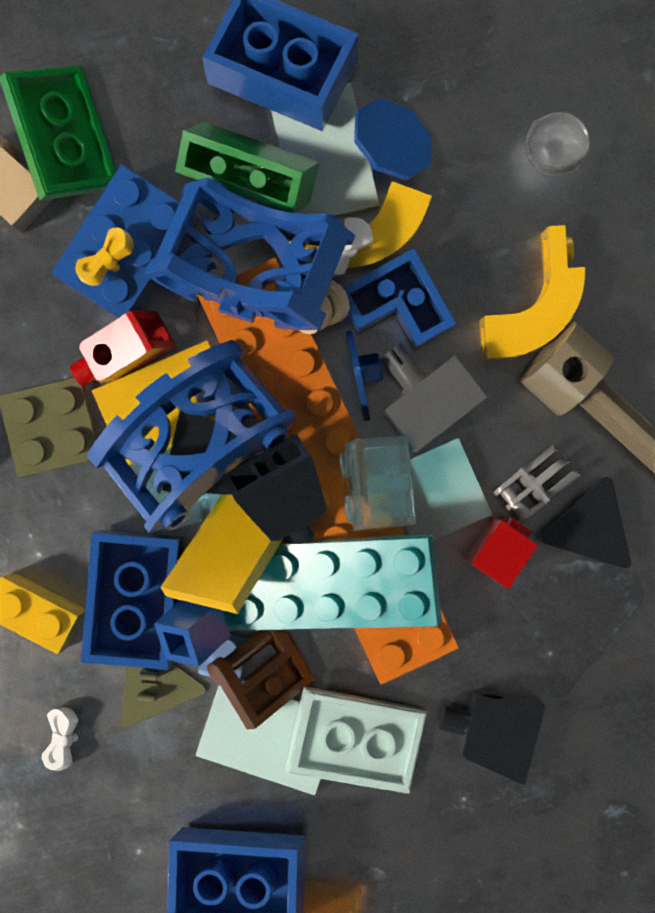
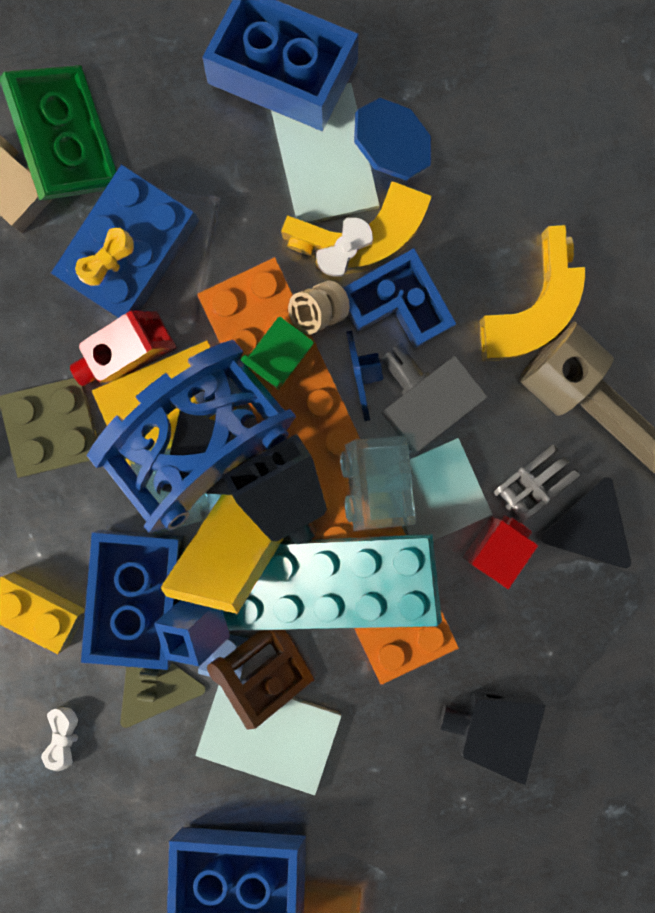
(247, 166): green brick -> none
(278, 353): none -> green bracket
(289, 306): blue fence -> none
(356, 740): light aqua tile -> none
(557, 144): clear hair -> none

